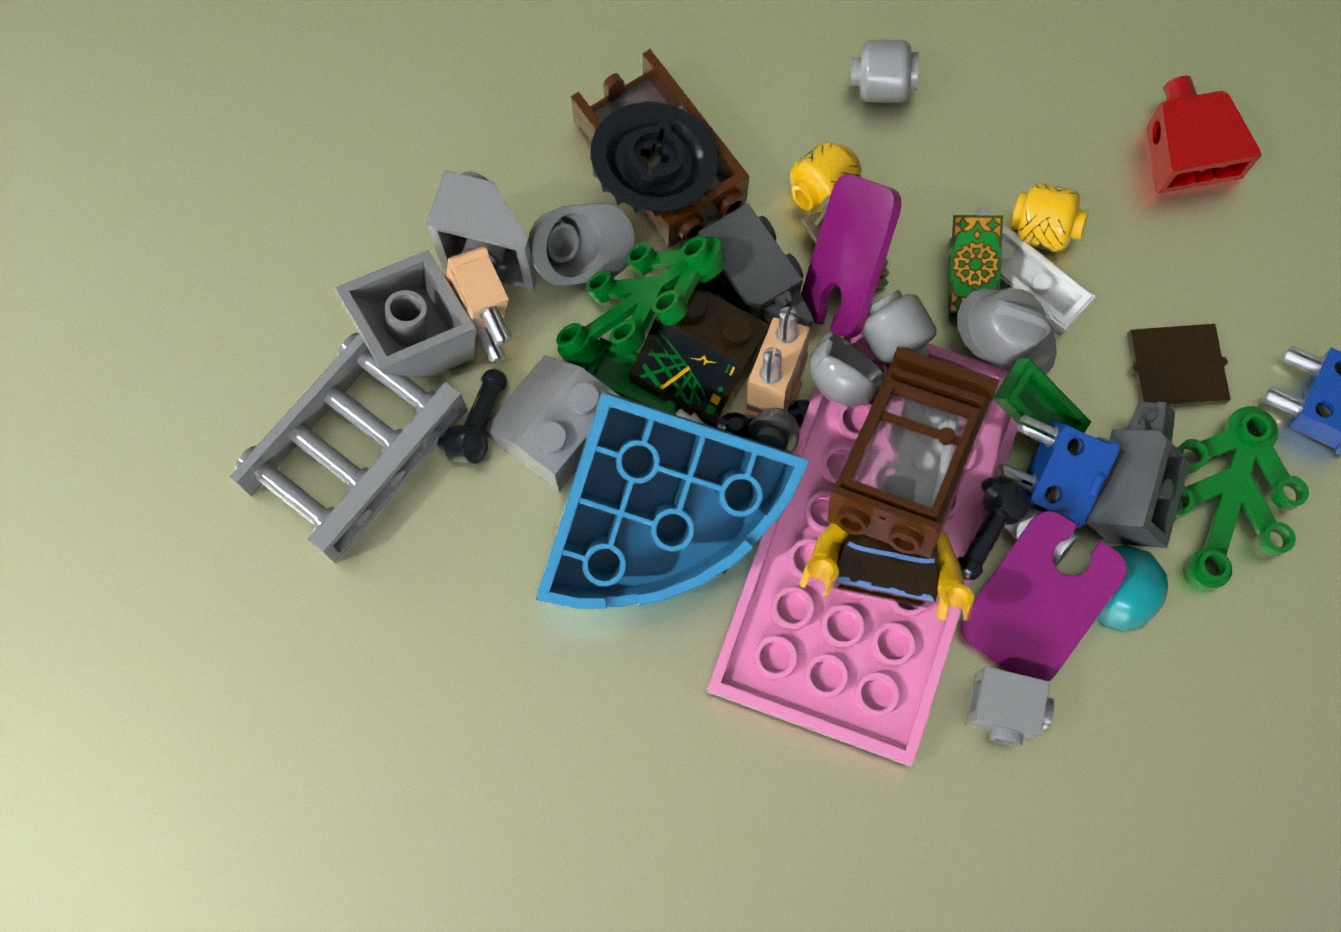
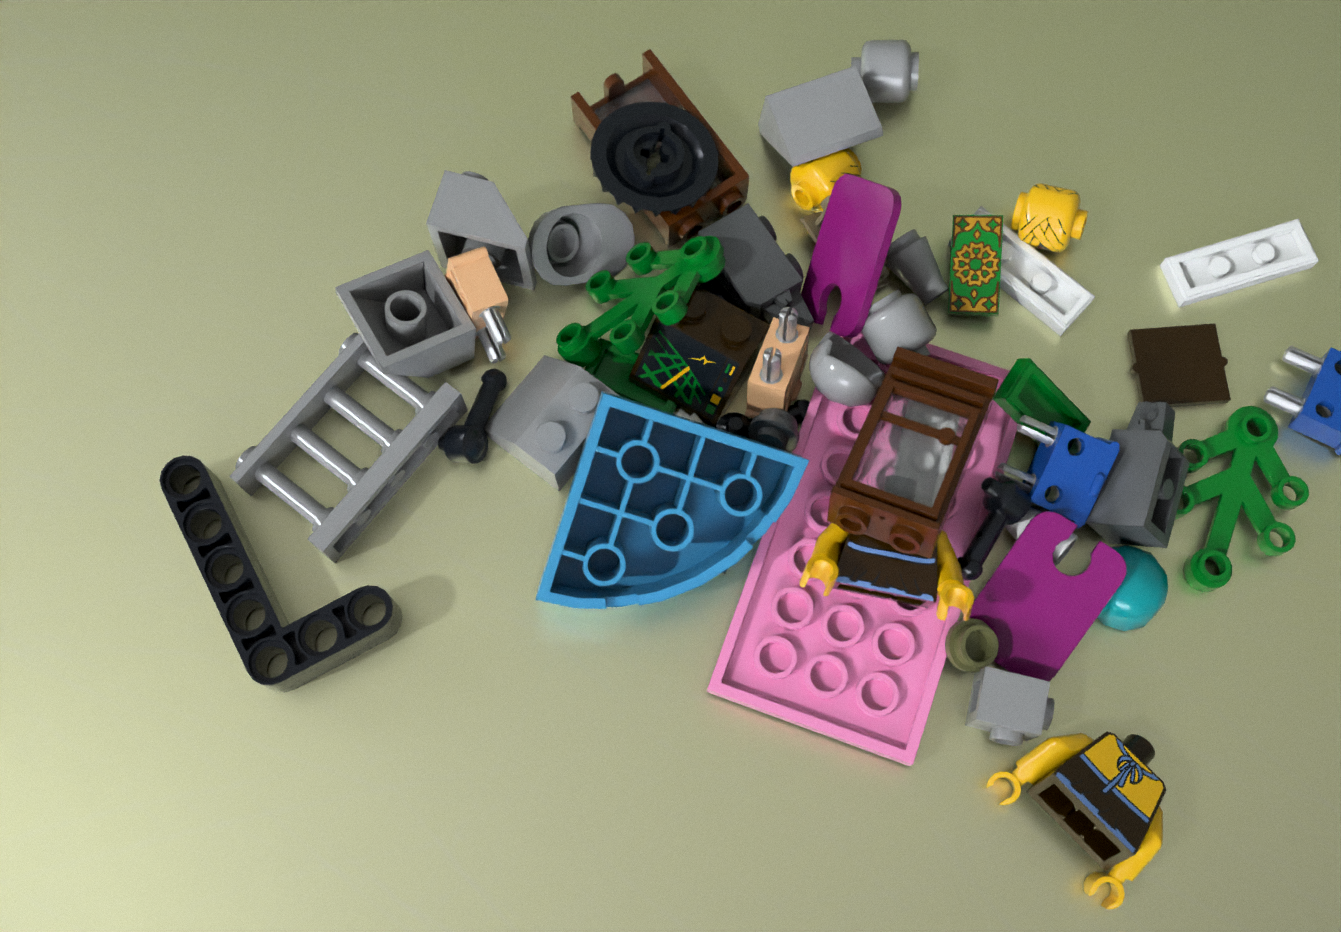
(253, 590): none -> black beam
(819, 117): none -> light grey slope
(916, 266): none -> light grey cone
(971, 645): none -> olive plate
(1006, 328): light grey piece -> none
(1100, 798): none -> torso
(1198, 139): red torso -> none
(1238, 263): none -> white tile

